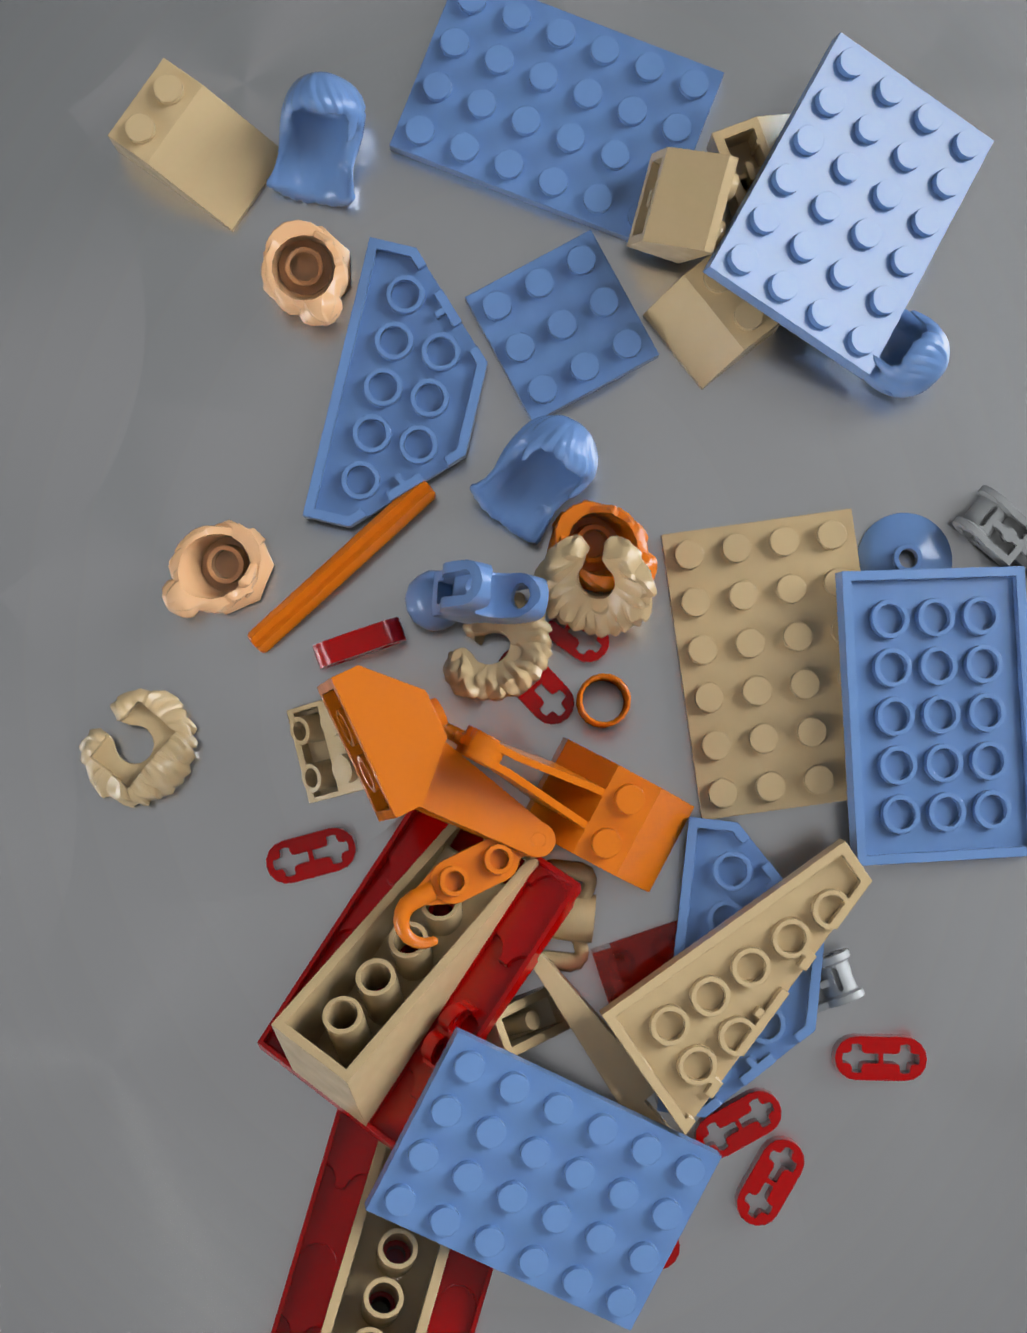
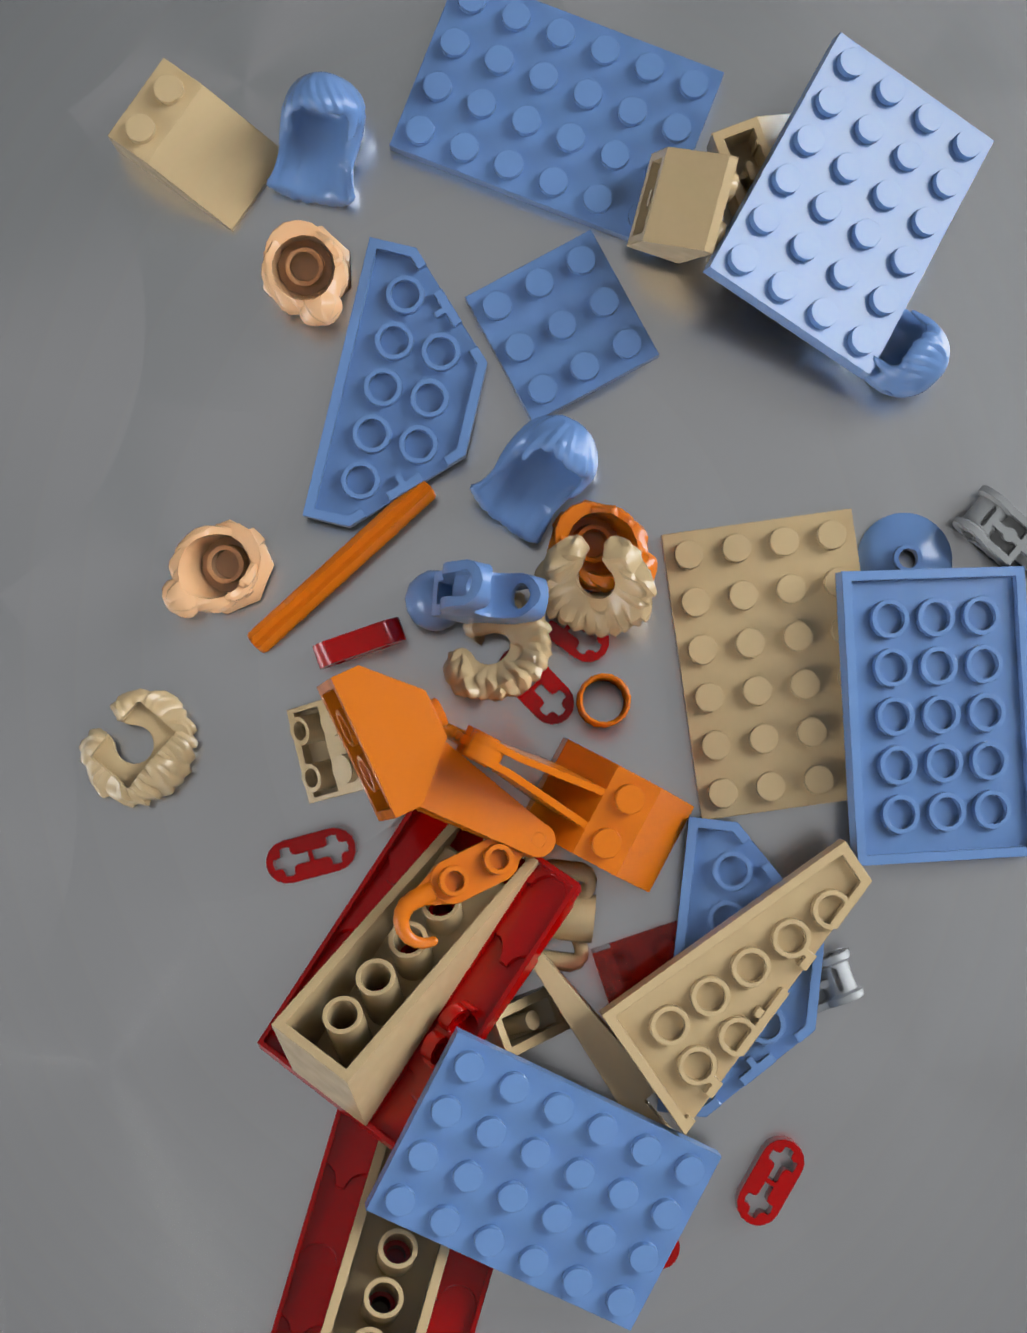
(707, 325): tan slope -> none
(731, 1112): red beam -> none
(878, 1069): red beam -> none

